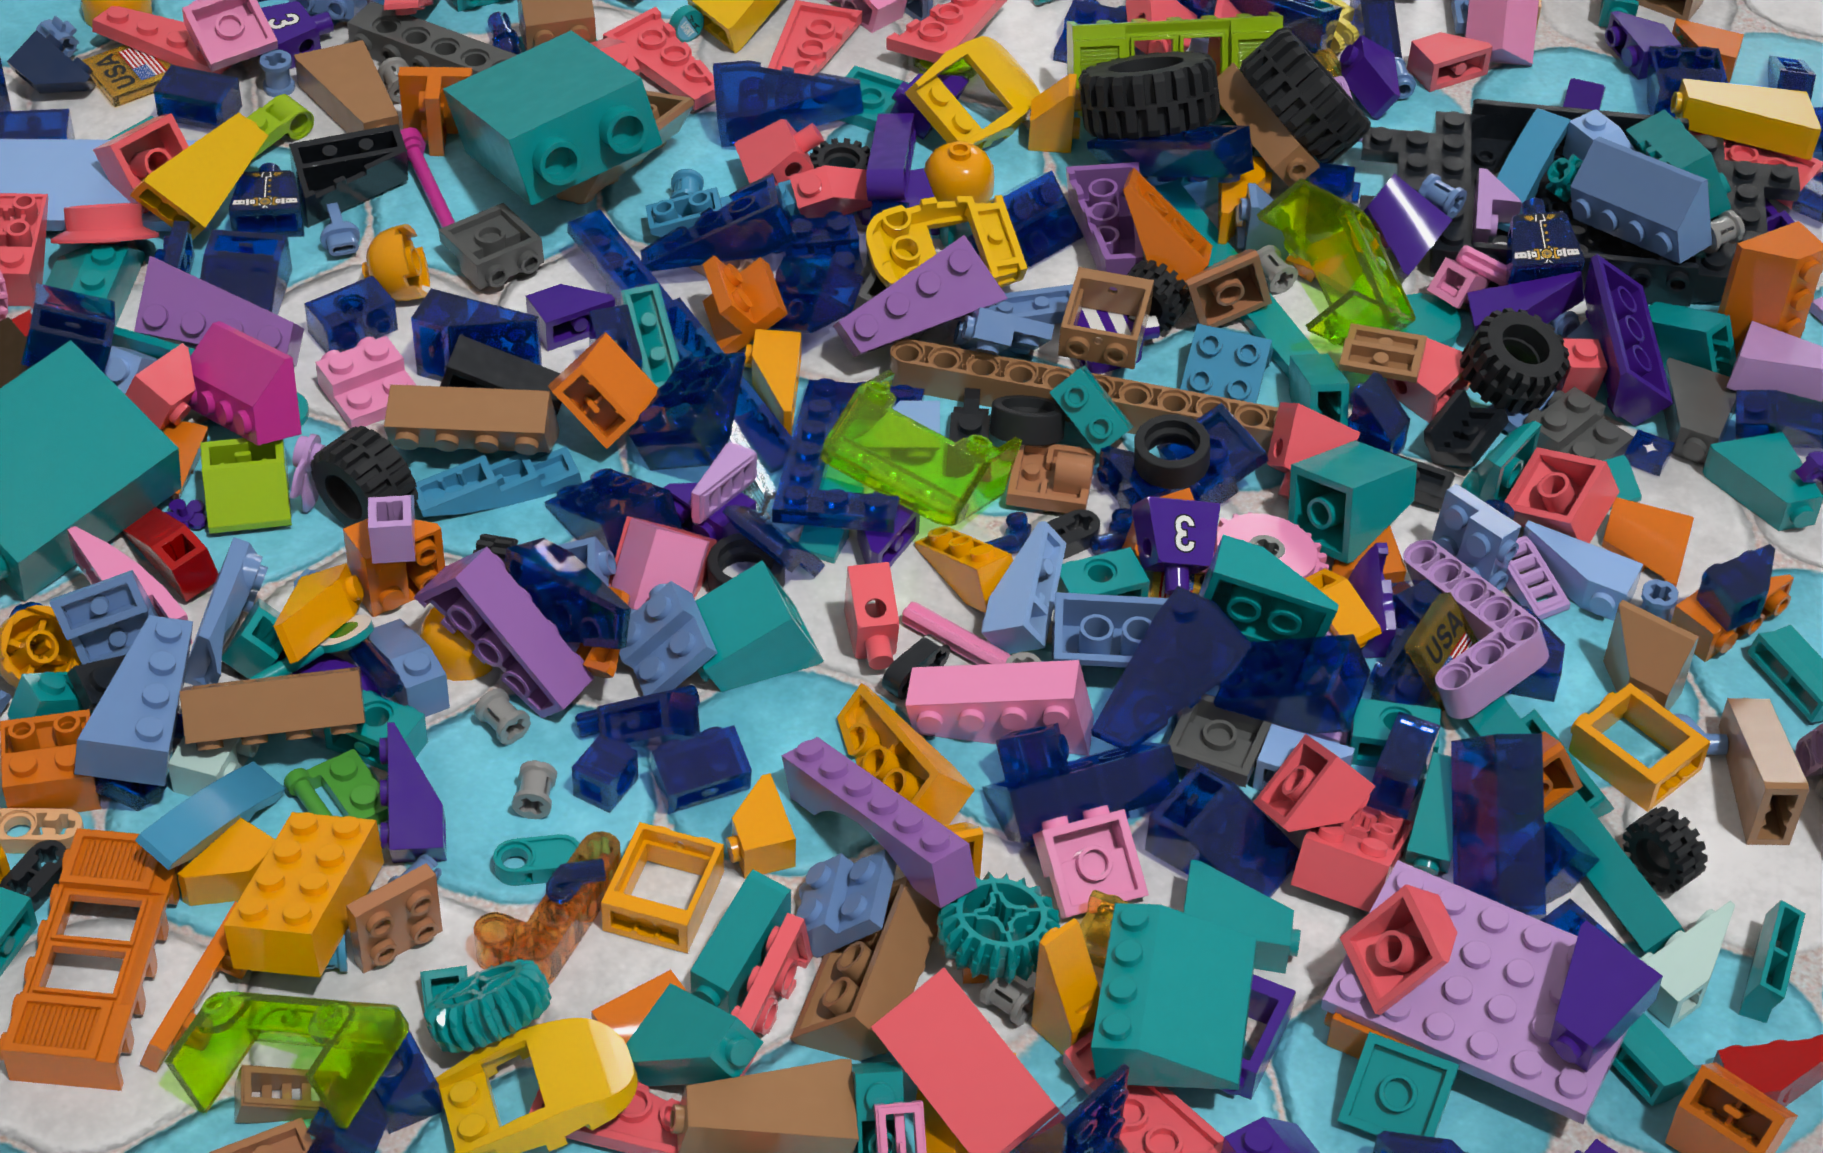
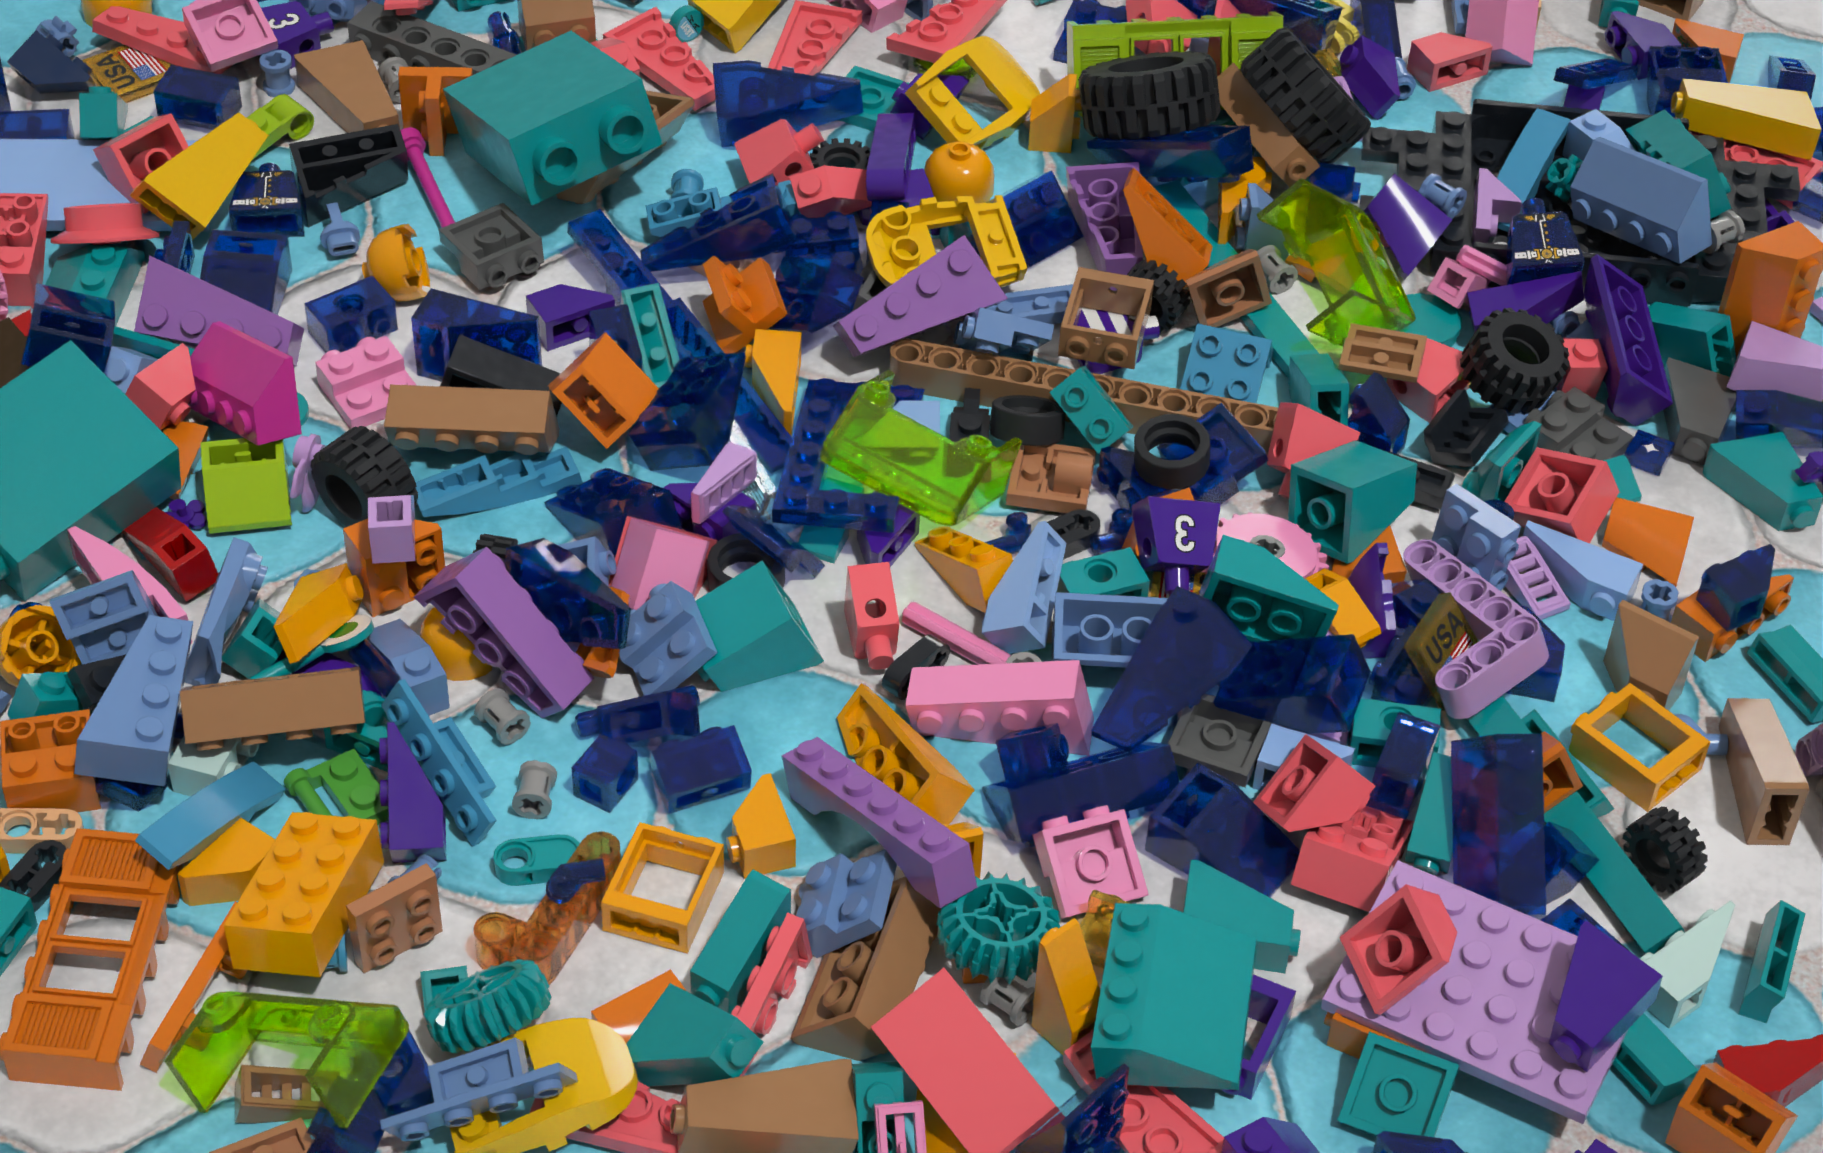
(101, 114): none -> teal slope
(445, 760): none -> dark azure bracket
(478, 1083): none -> medium blue bracket
(1596, 73): none -> clear blue tile

